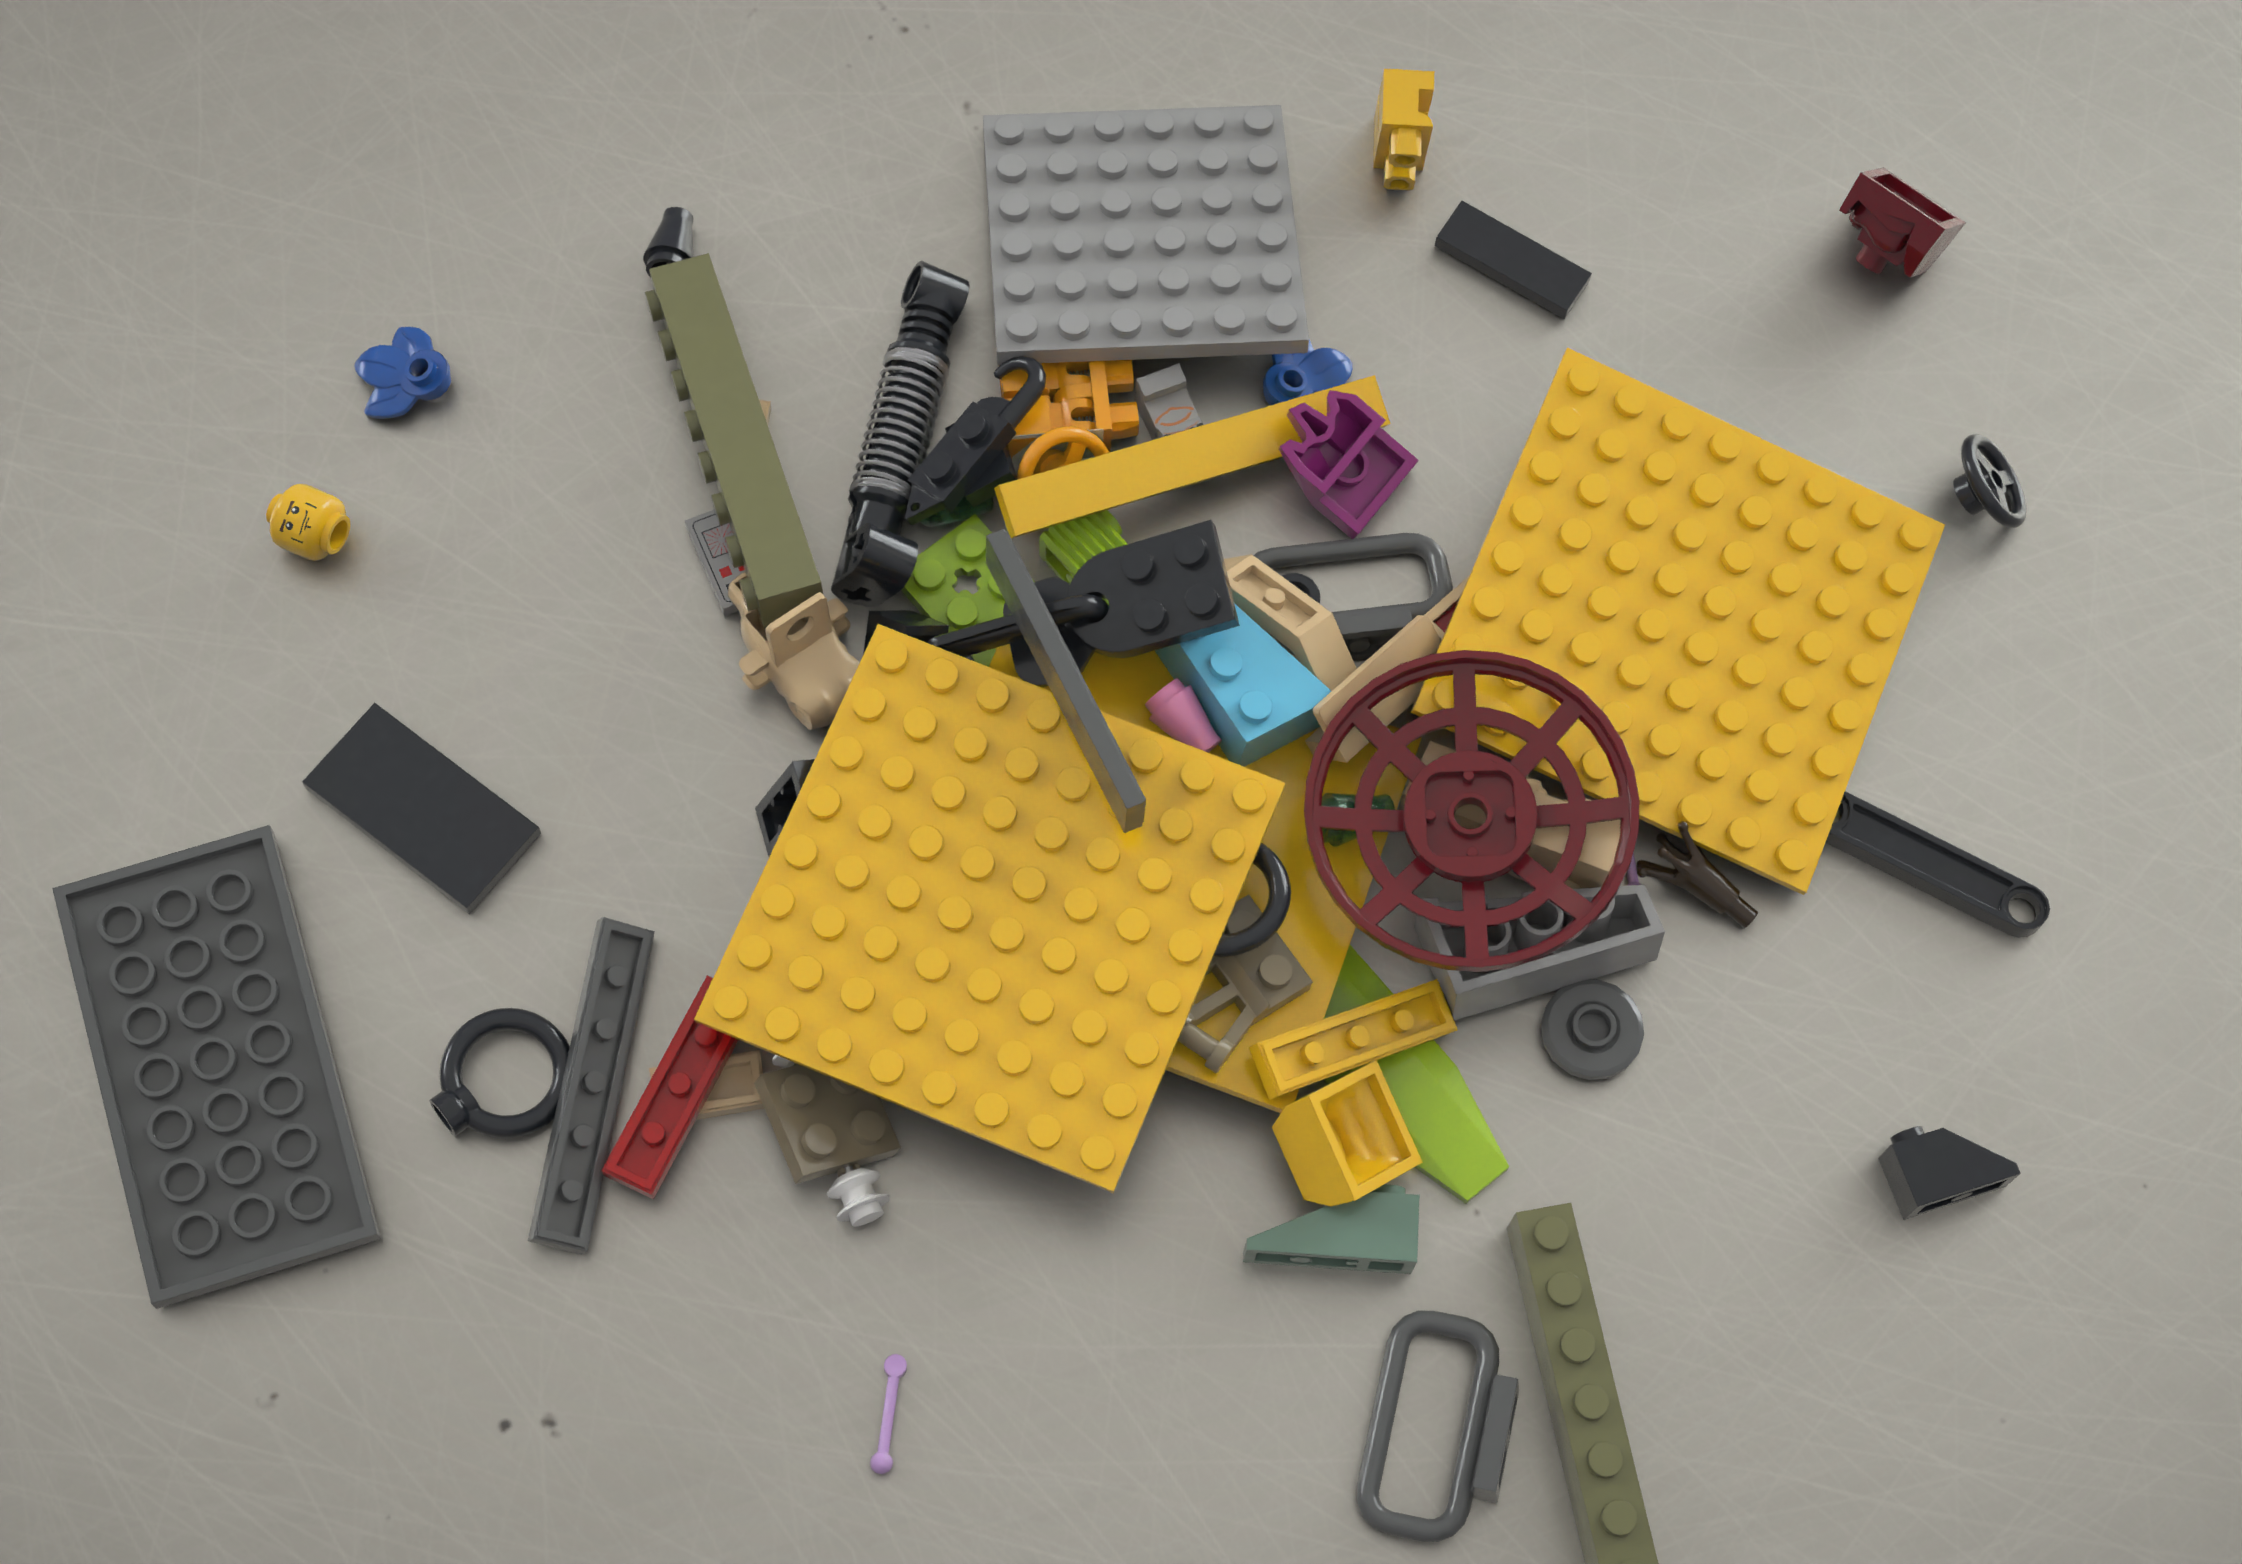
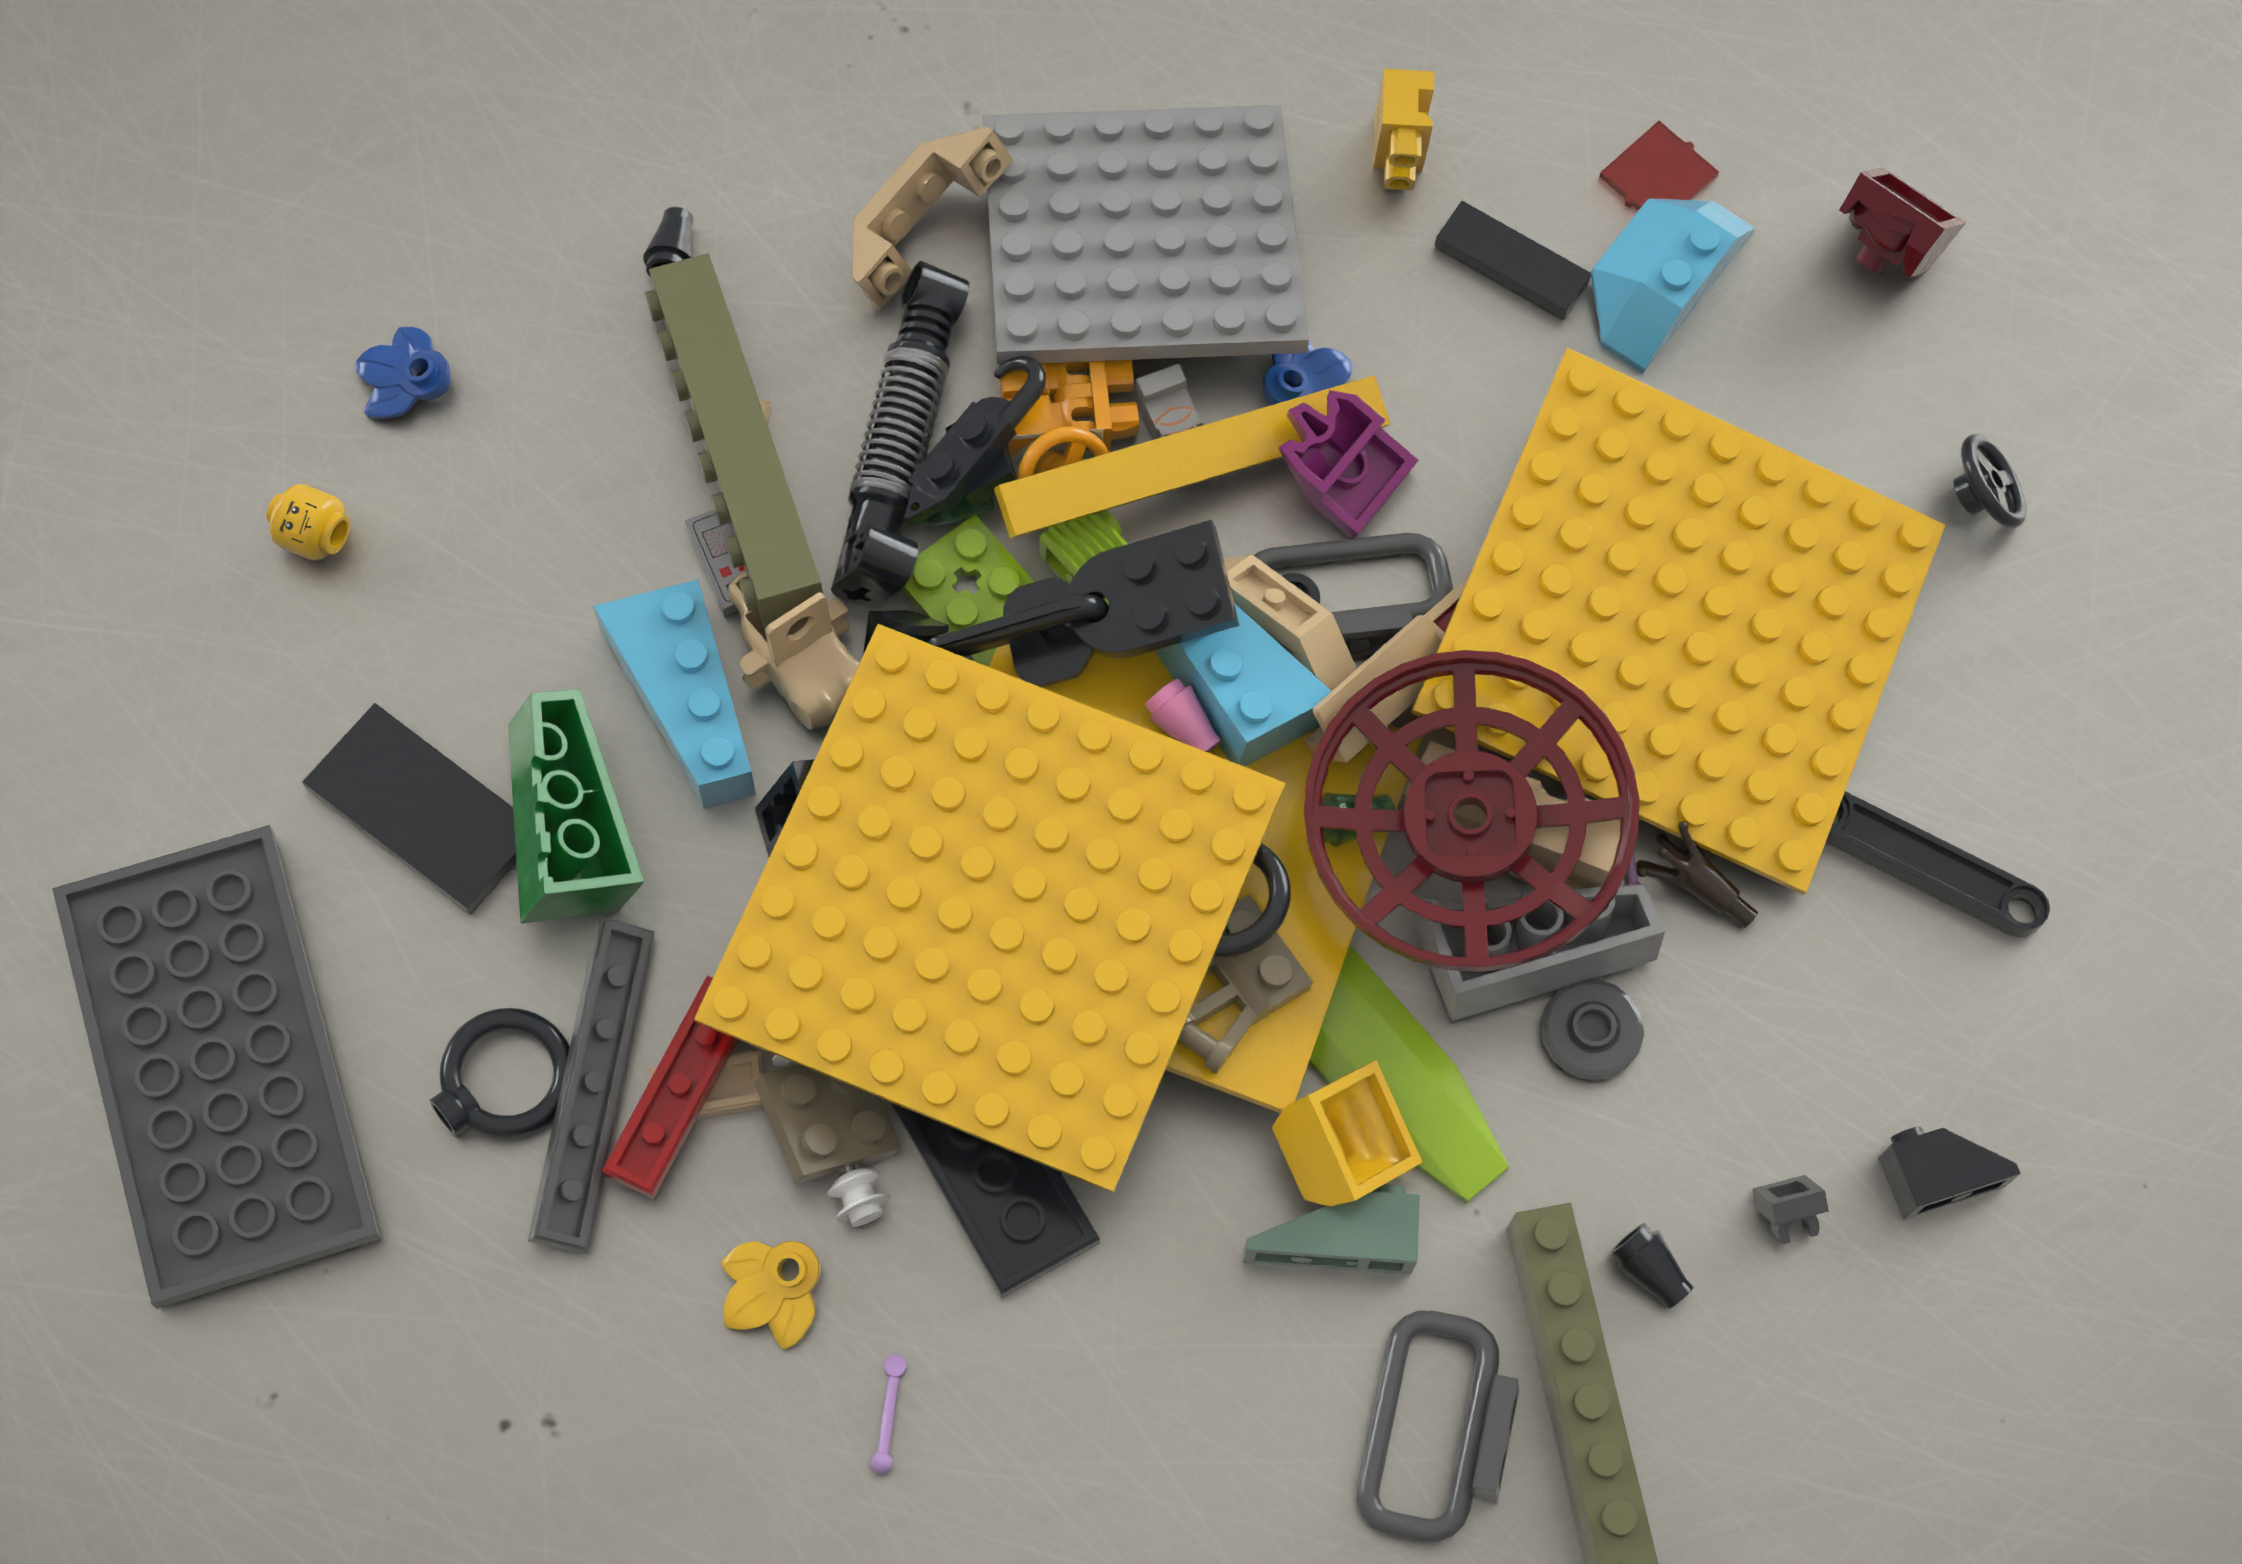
(566, 815): none -> green wedge
(678, 673): none -> medium azure wedge
(766, 1295): none -> yellow plate
(967, 158): none -> tan slope
(1007, 1205): none -> black tile
(1065, 681): dark grey tile -> none
(1352, 1039): yellow tile -> none
(1651, 1264): none -> black cone
(1658, 168): none -> clear red piece
(1661, 273): none -> medium azure wedge
(1791, 1201): none -> dark grey tile

